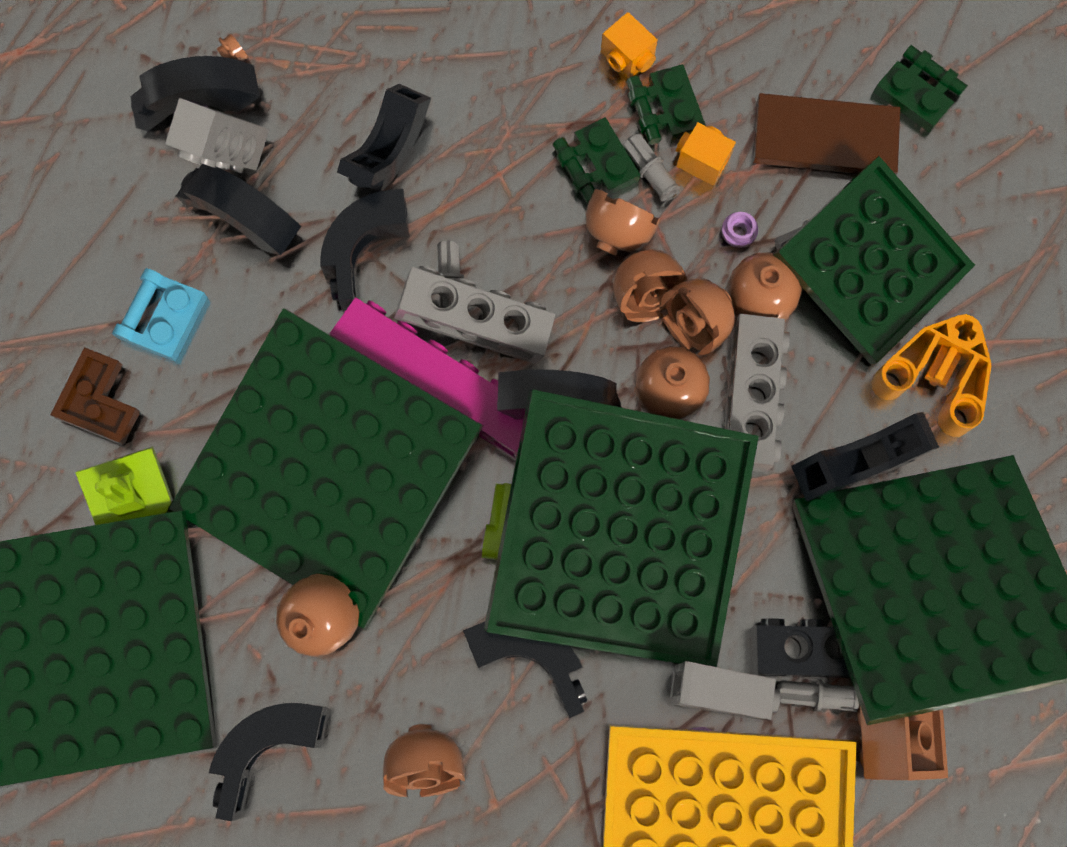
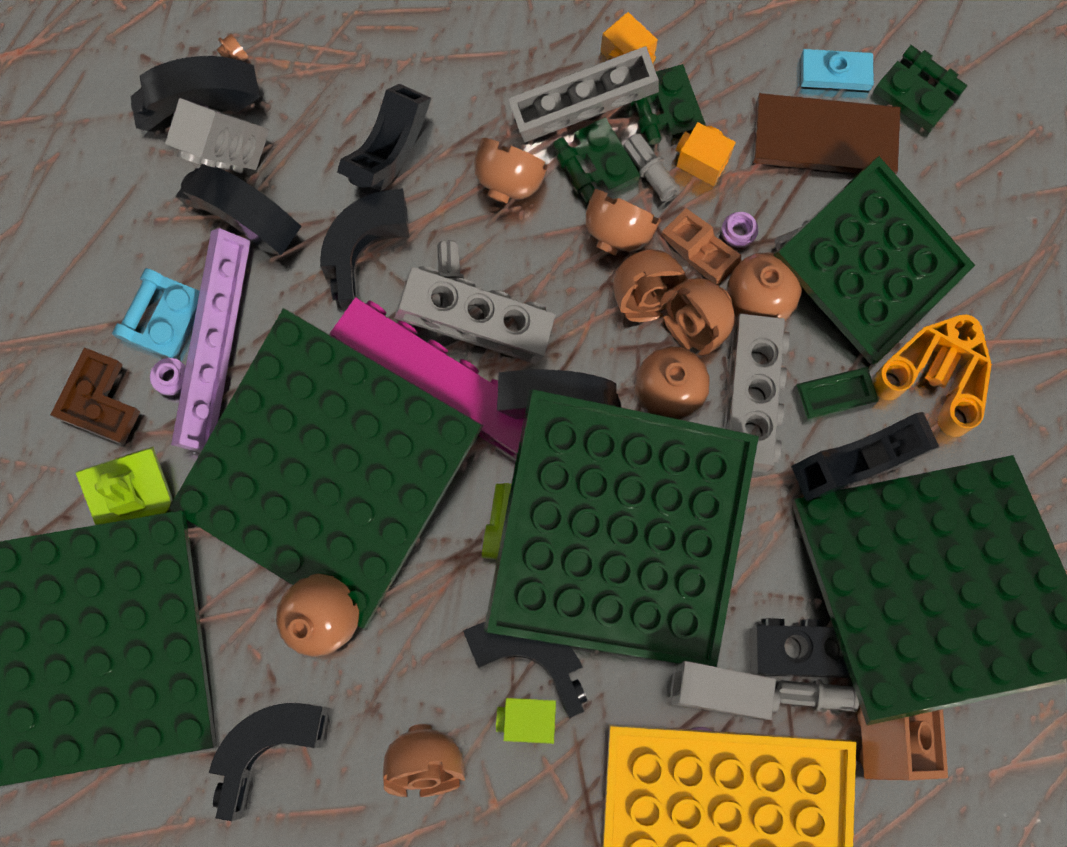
(175, 384): none -> lavender plate
(211, 340): none -> lavender plate
(508, 171): none -> nougat cylinder
(527, 720): none -> lime brick
(585, 94): none -> light grey brick
(700, 248): none -> nougat slope
(836, 394): none -> dark green tile
(837, 69): none -> medium azure plate

